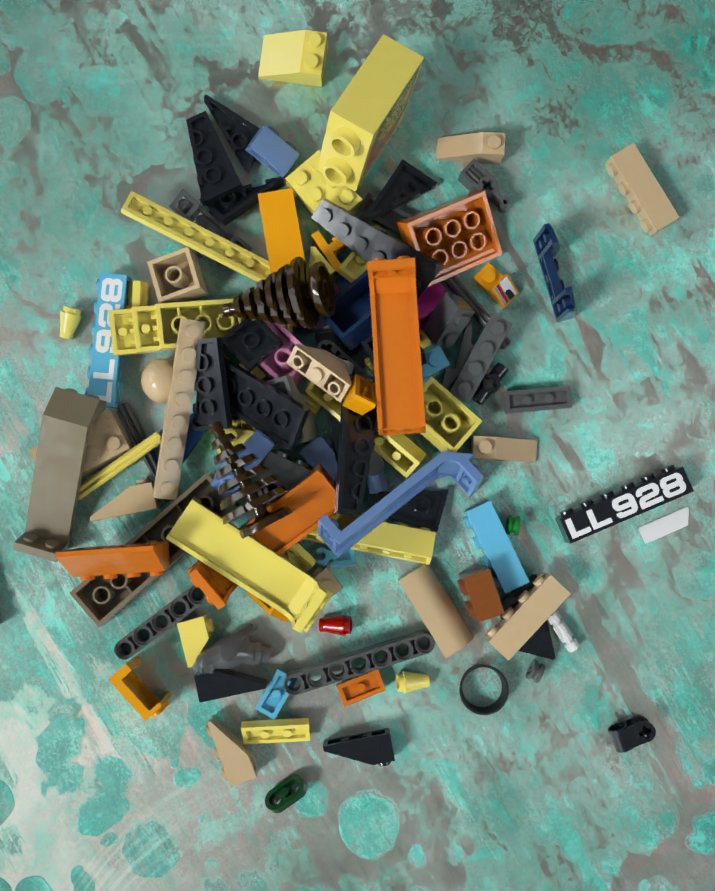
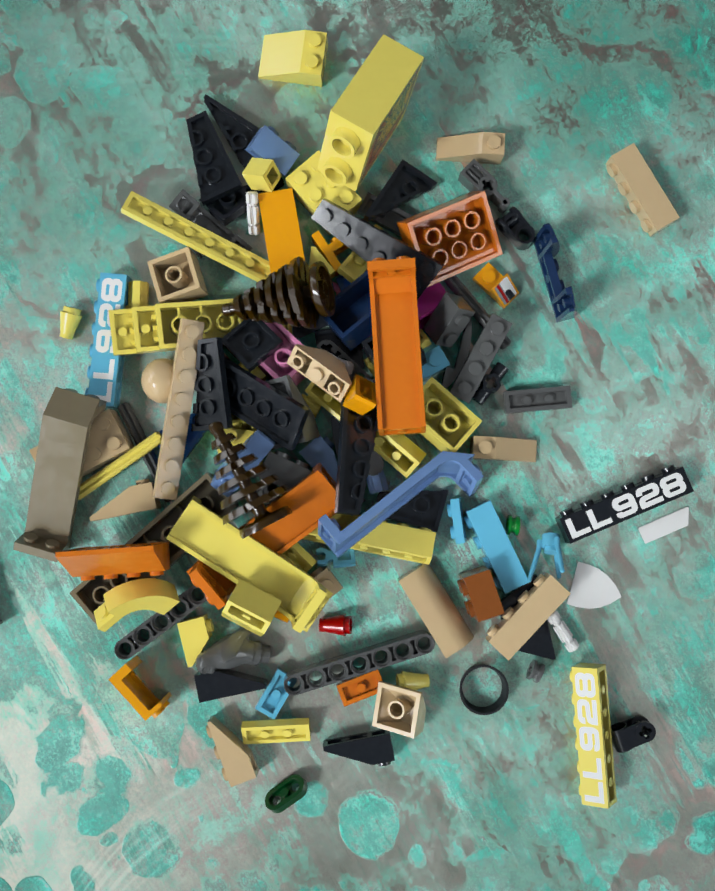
(134, 596): none -> light yellow arch
(251, 608): none -> light yellow slope
(253, 213): none -> white axle
(262, 174): none -> light yellow brick
(399, 710): none -> tan slope
(458, 529): none -> medium azure plate
(513, 225): none -> black piece
(551, 545): none -> medium azure plant
(592, 588): none -> white sticker
(593, 735): none -> light yellow brick

